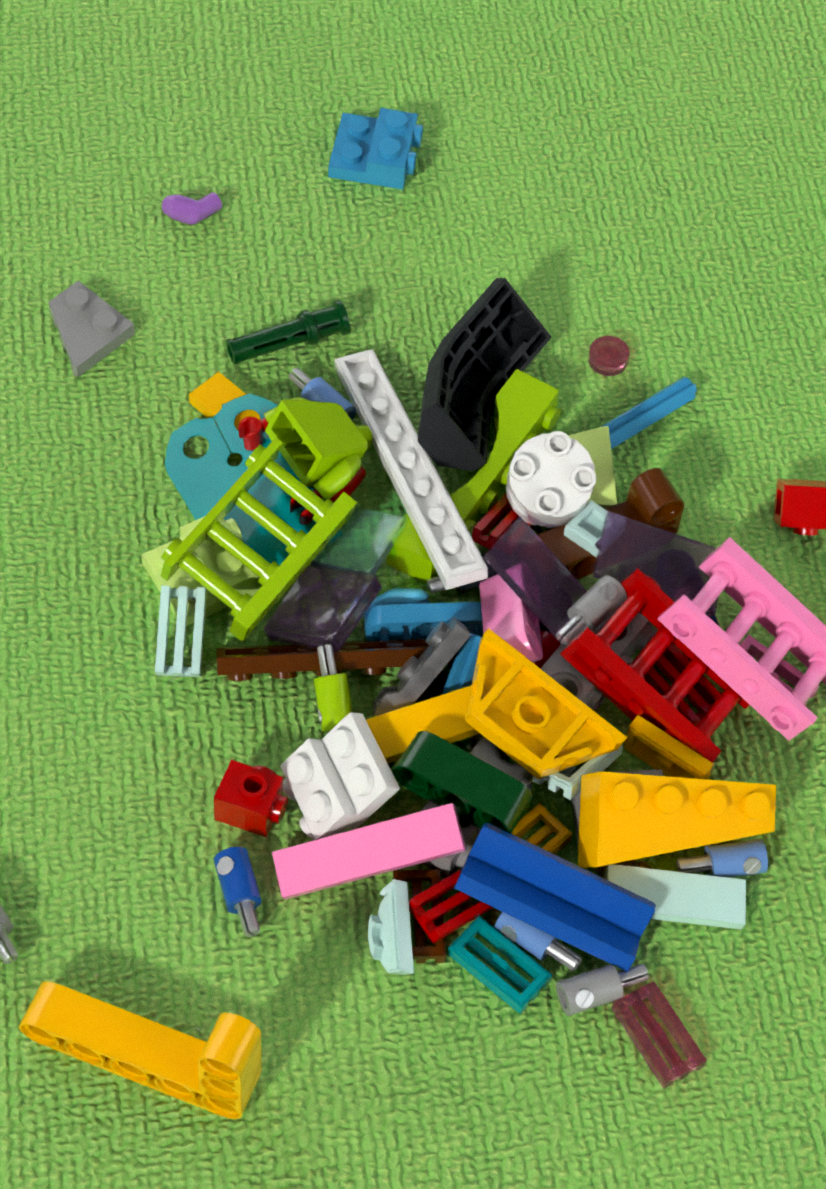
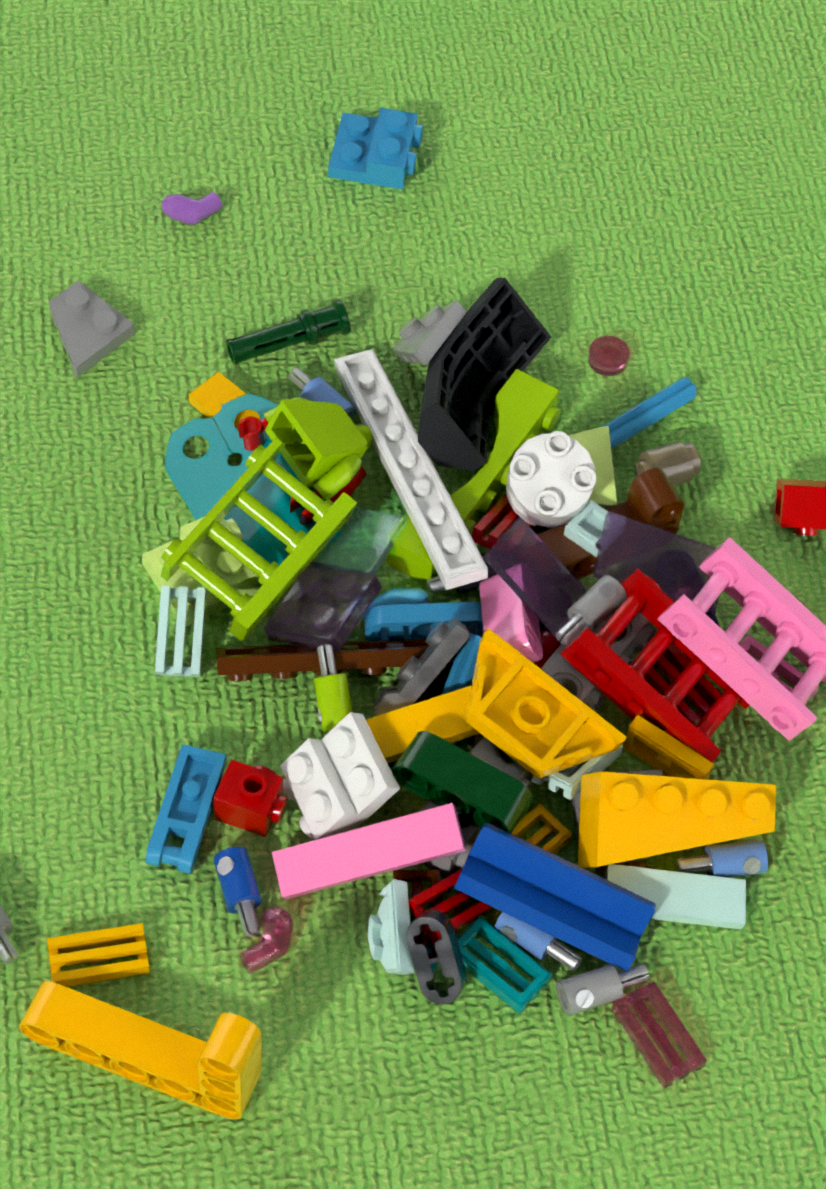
(98, 939): none -> yellow tile
(186, 808): none -> dark azure plate
(274, 942): none -> clear pink arm
(425, 336): none -> light grey wing
(446, 953): none -> black beam
(676, 460): none -> dark tan brick

